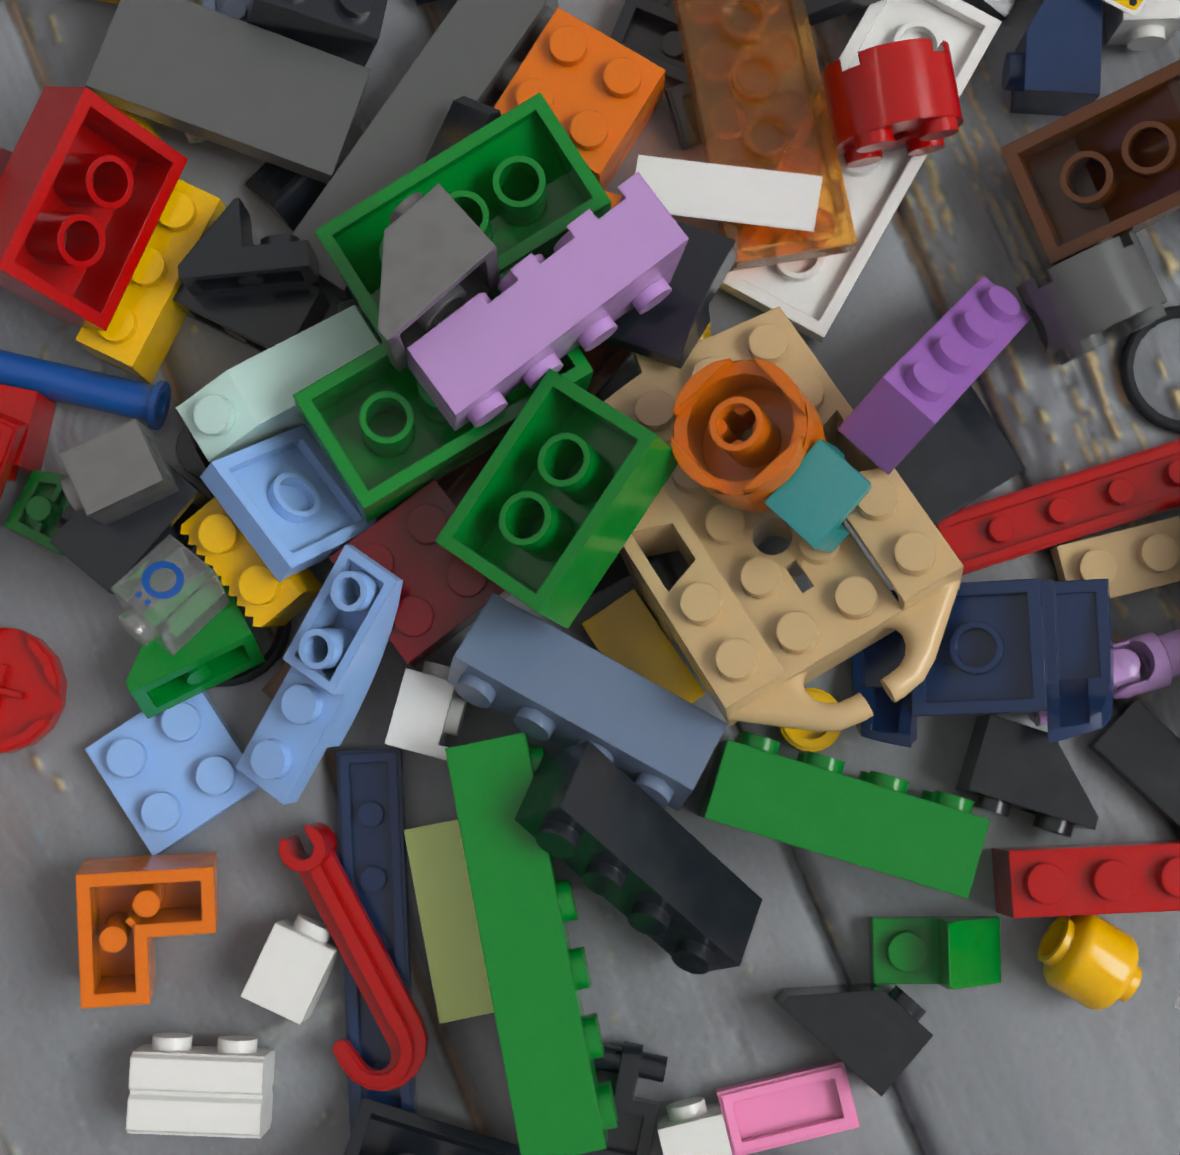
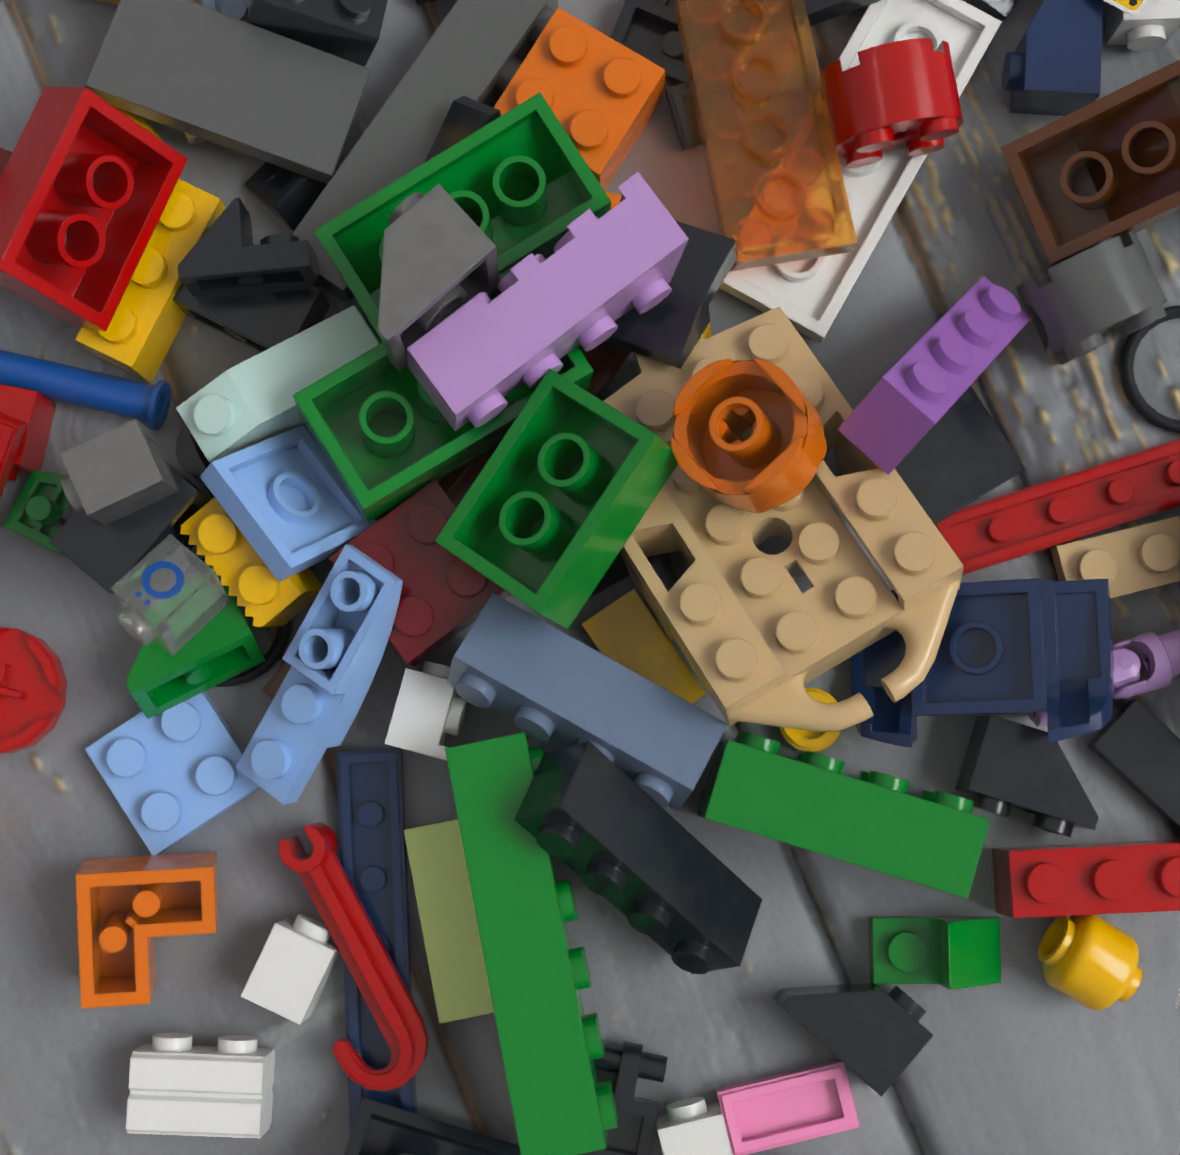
(733, 192): white sticker -> none
(820, 496): teal panel -> none

